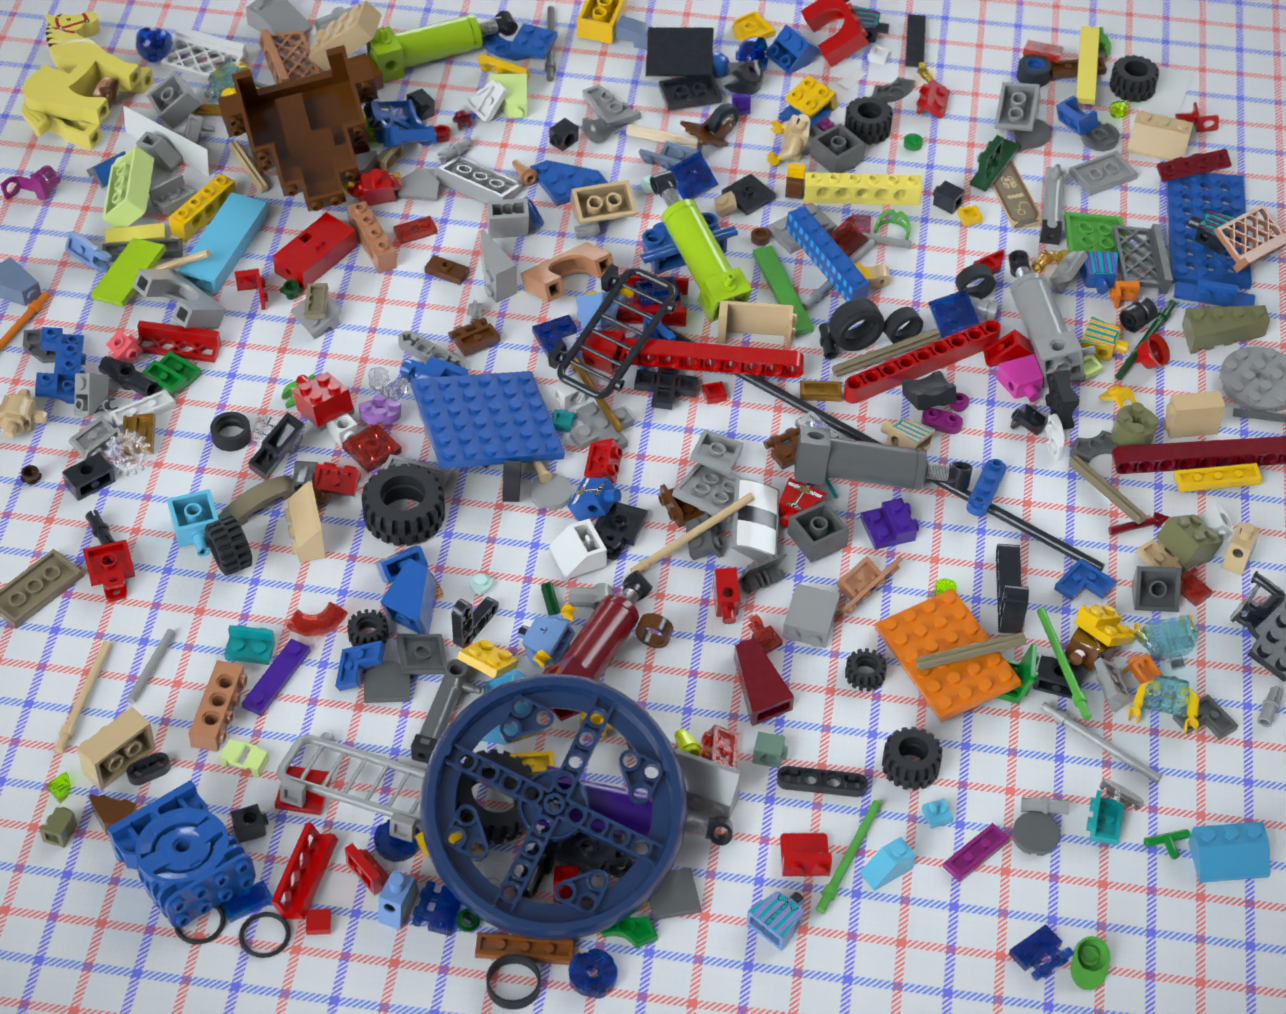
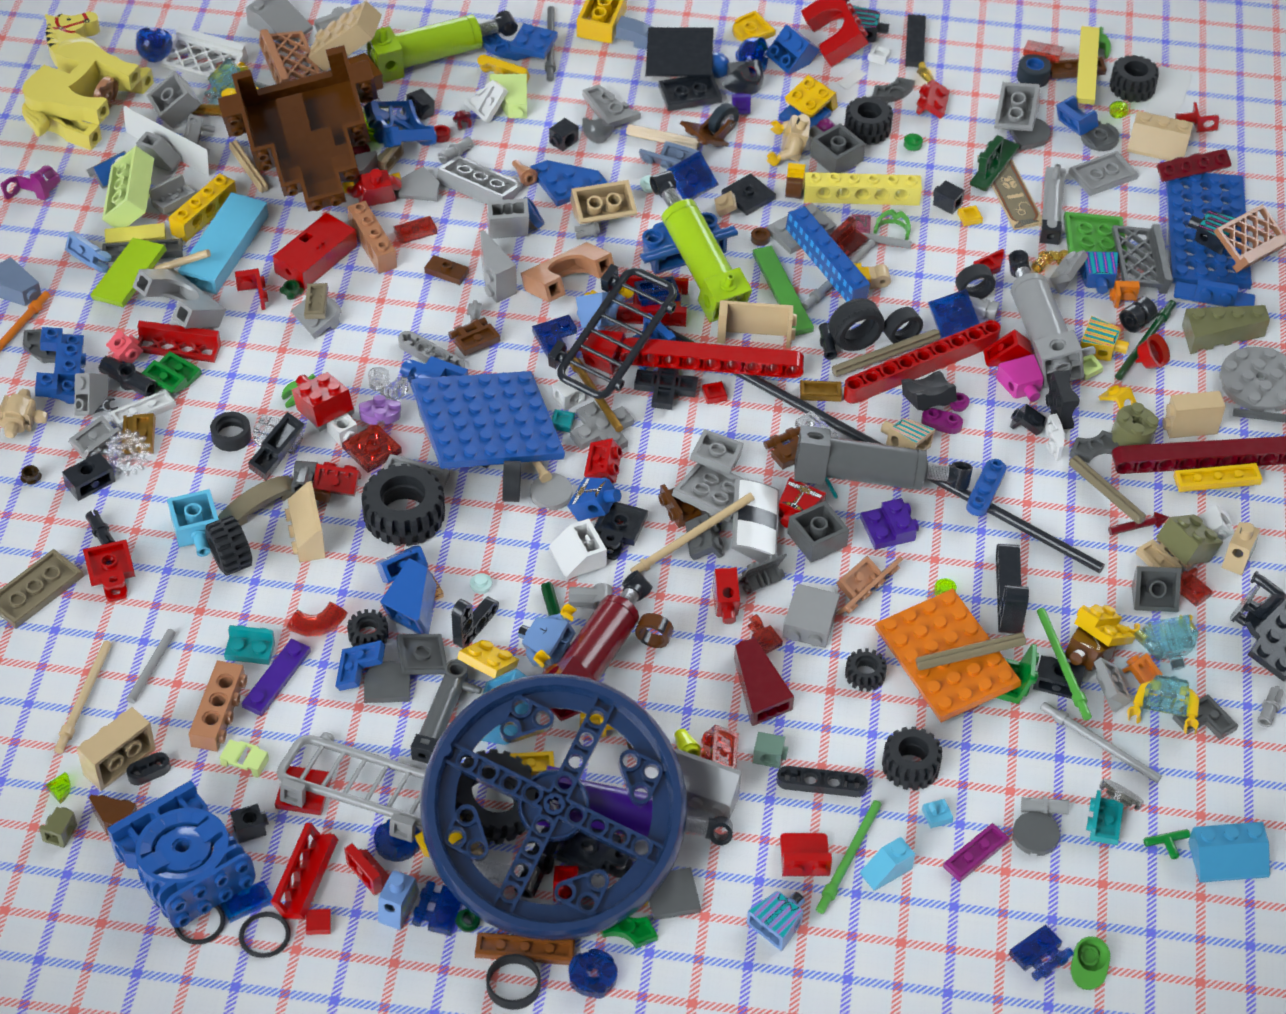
(1083, 576): blue plate -> none

